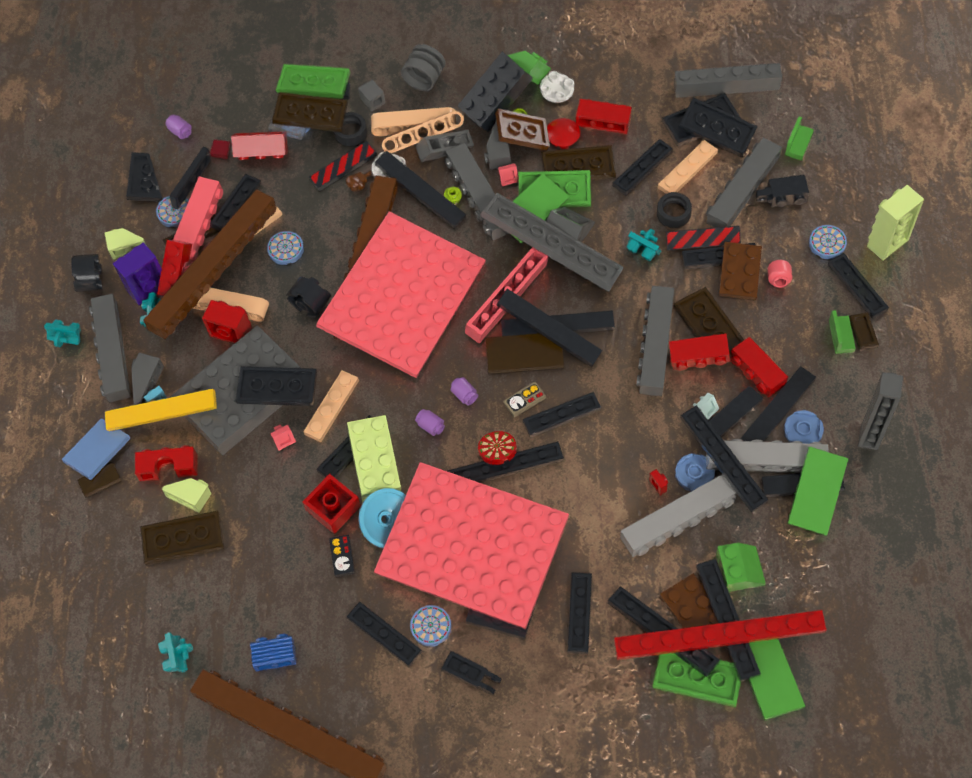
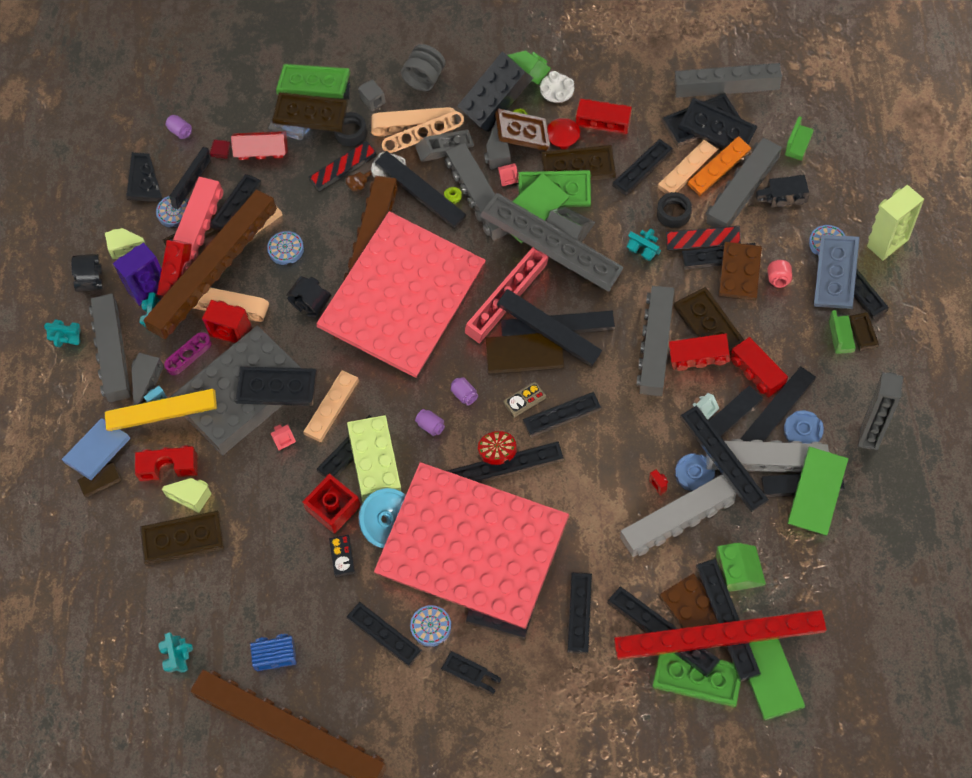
(202, 348): none -> magenta beam
(719, 166): none -> orange plate
(836, 271): none -> sand blue plate

